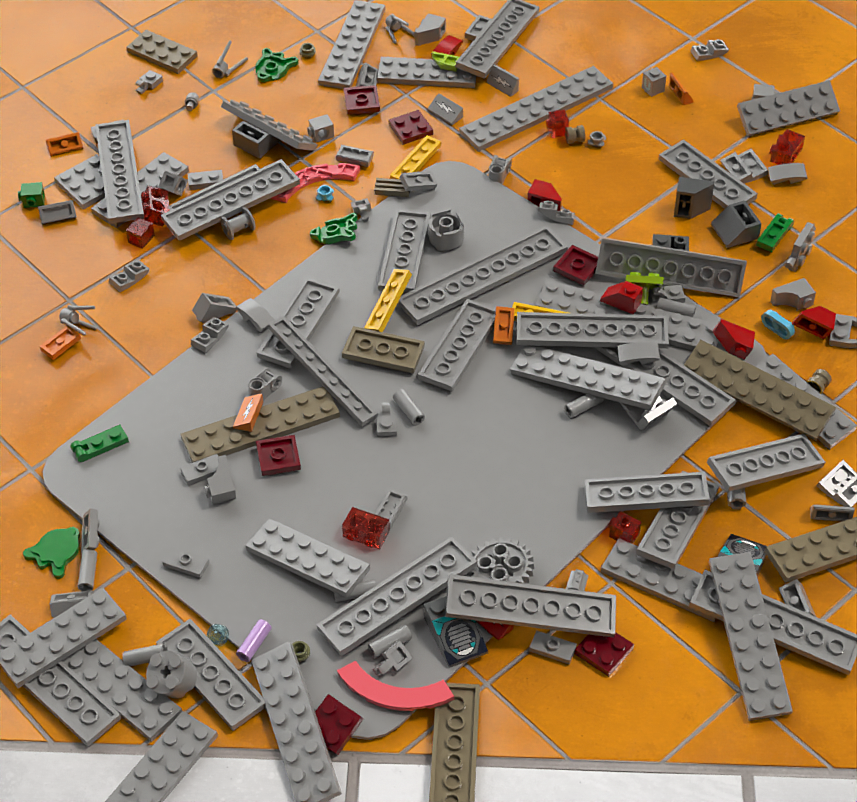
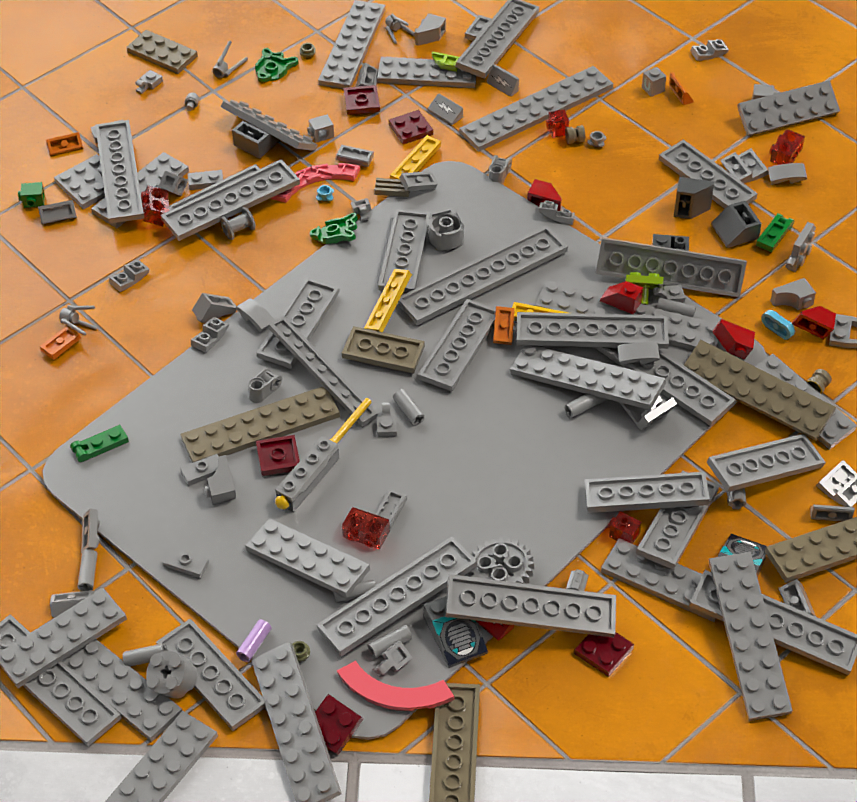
(55, 550): green tile -> none
(140, 232): clear red brick -> none
(218, 634): clear light blue tile -> none
(248, 412): slope -> none
(314, 466): none -> piece
(448, 45): red slope -> none
(552, 647): light grey plate -> none
(577, 265): dark red plate -> none

